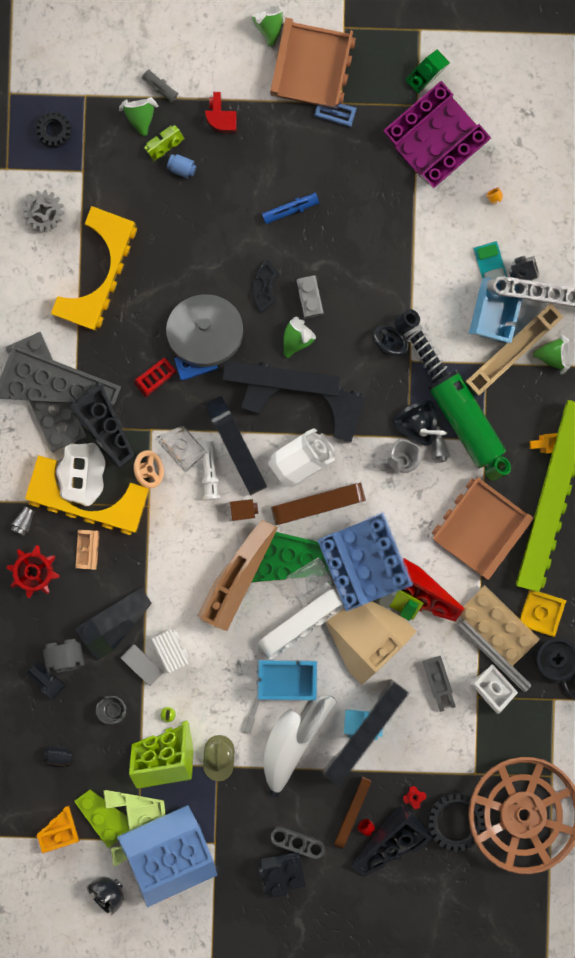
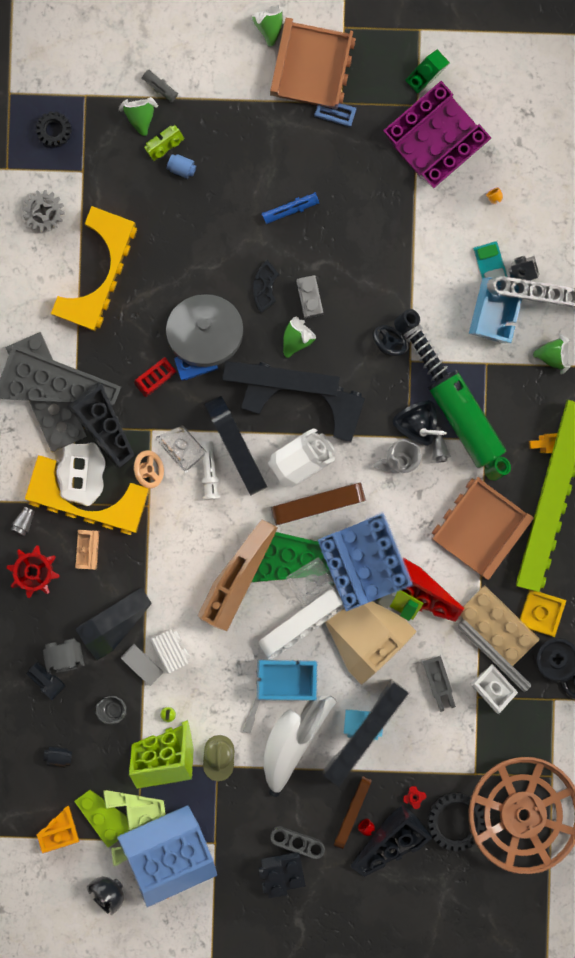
(220, 120): red brick -> none
(243, 509): reddish brown brick -> none
(513, 351): tan arch -> none

